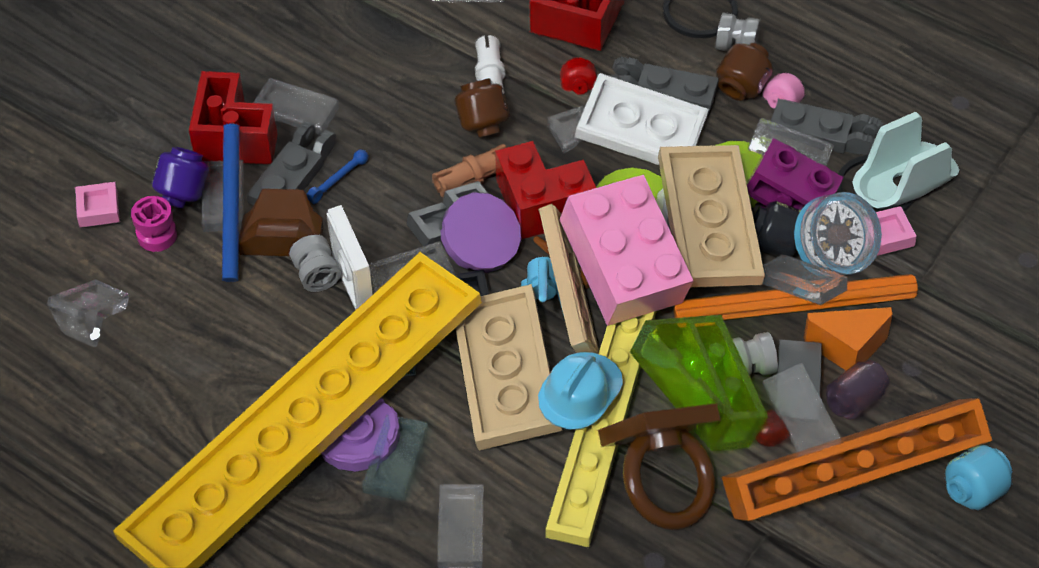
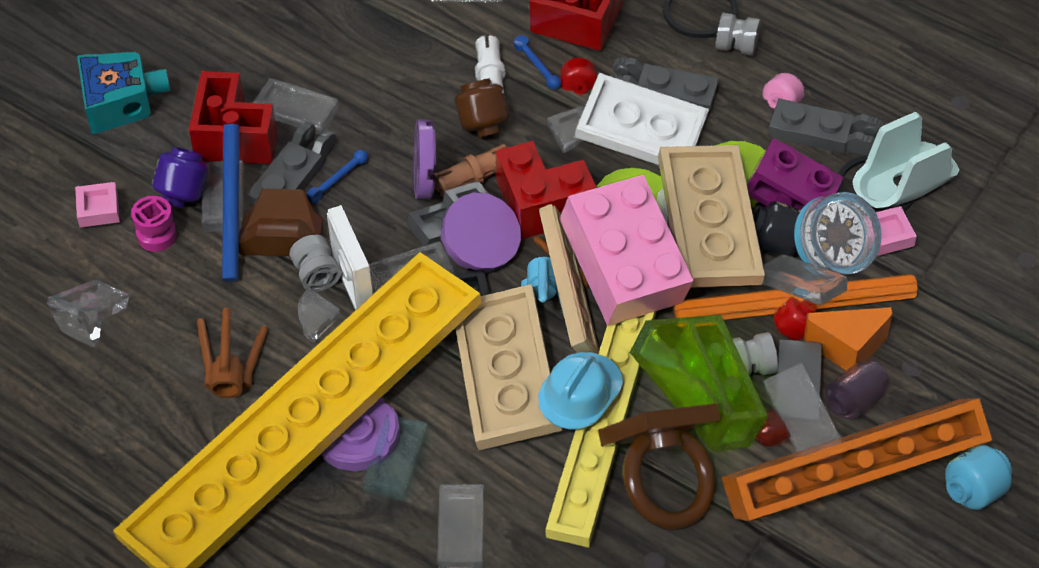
(117, 89): none -> teal torso
(227, 374): none -> dark orange plant
(316, 314): none -> clear tile
(424, 159): none -> medium lavender tile
(521, 43): none -> blue hinge
(744, 71): reddish brown head -> none
(792, 317): none -> red piece
(805, 144): clear tile -> none

